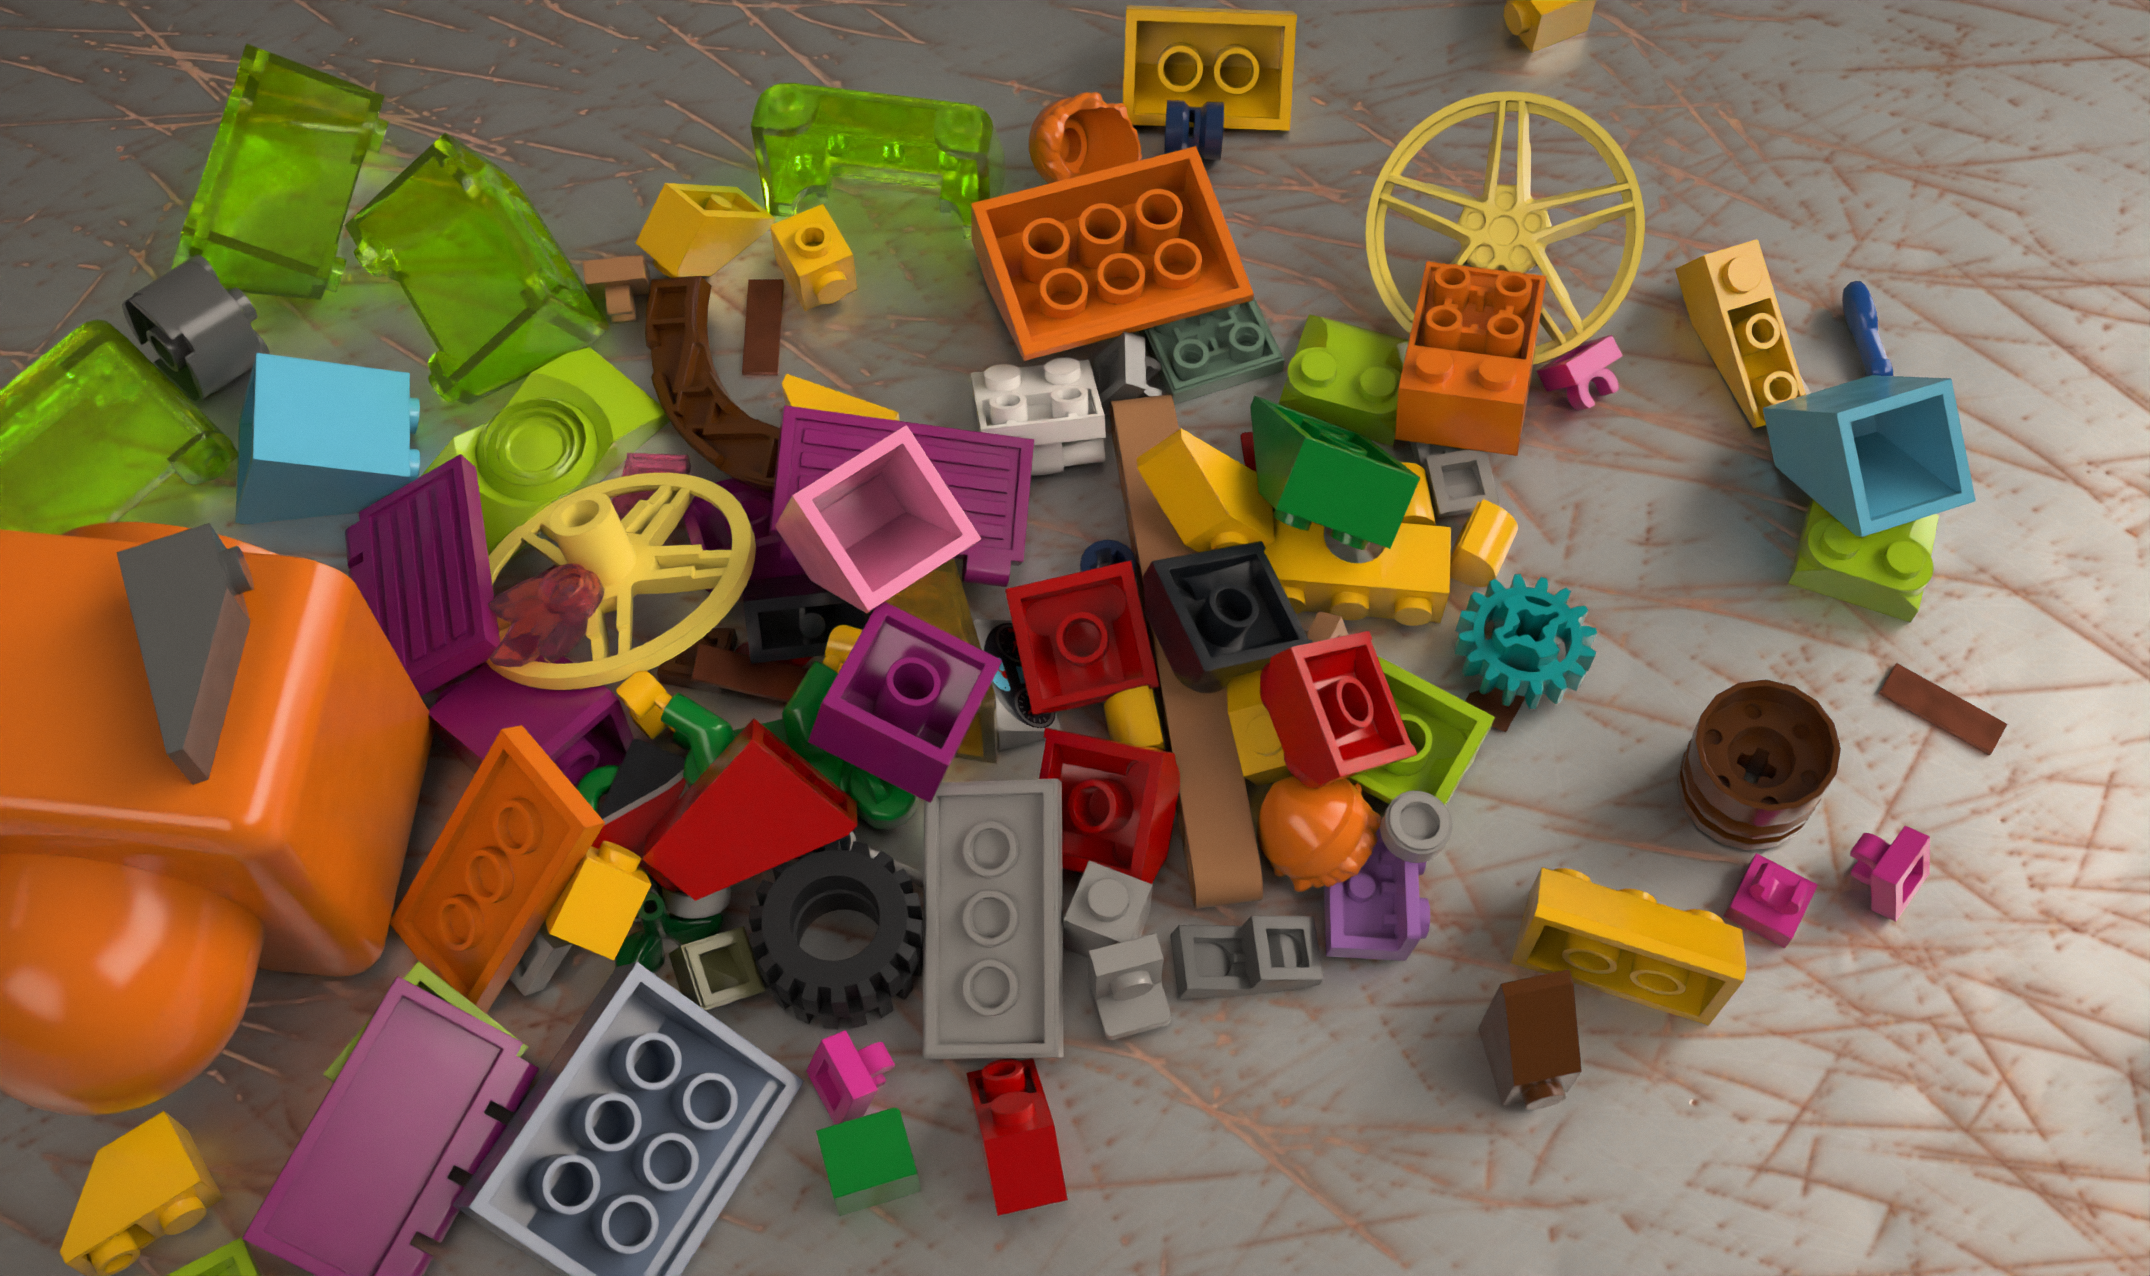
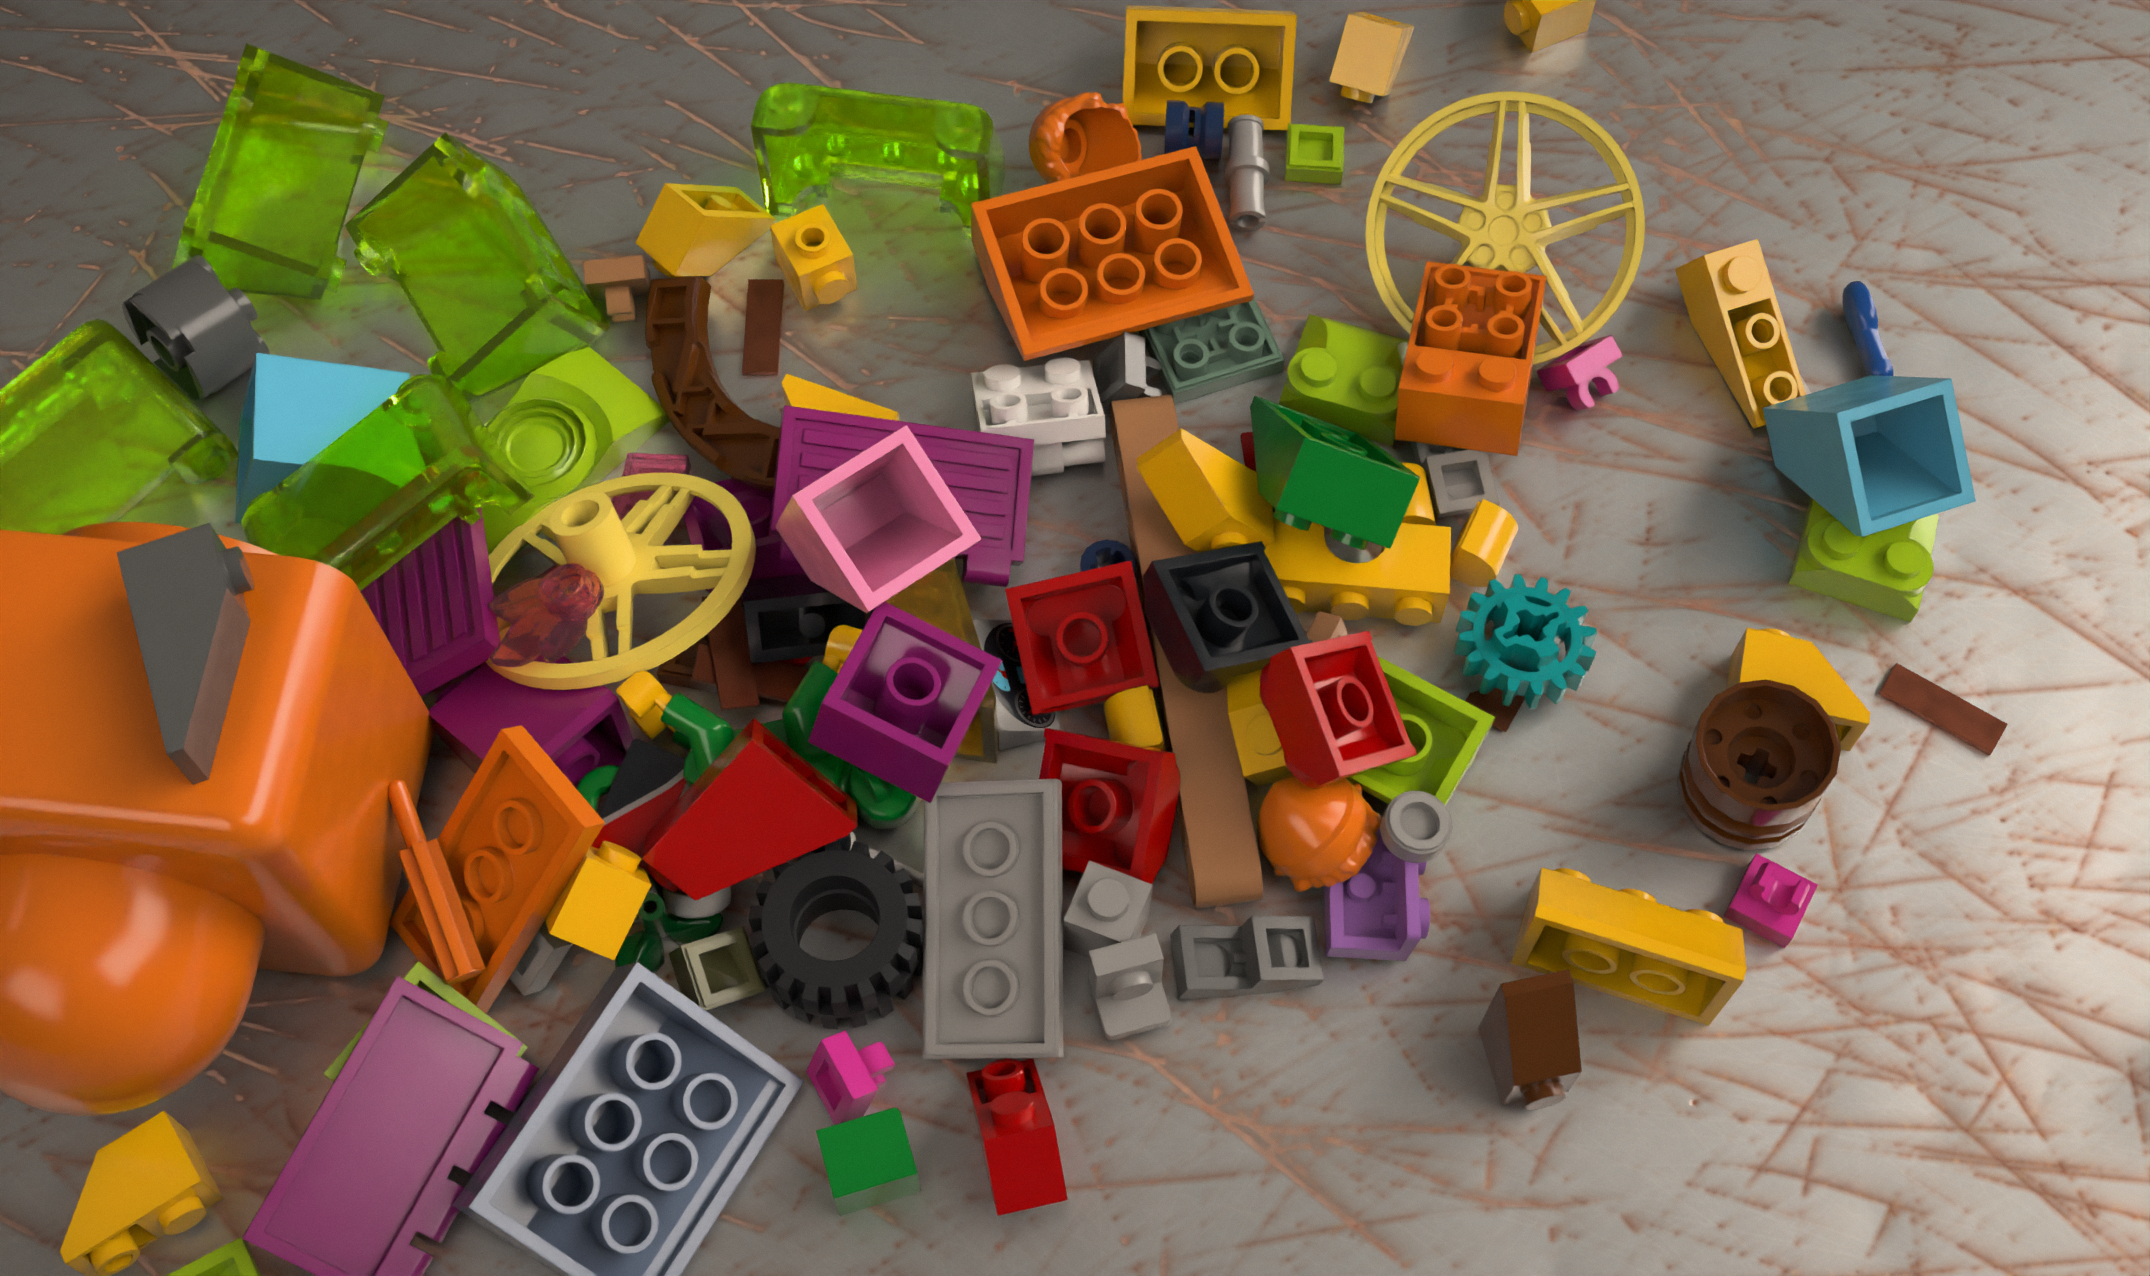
(388, 484): none -> clear neon green windscreen
(435, 893): none -> orange axle
(732, 662): none -> copper window
(1246, 173): none -> light grey pin
(1314, 153): none -> lime tile
(1369, 55): none -> yellow slope
(1798, 662): none -> yellow slope
(1893, 869): dark pink tile -> none

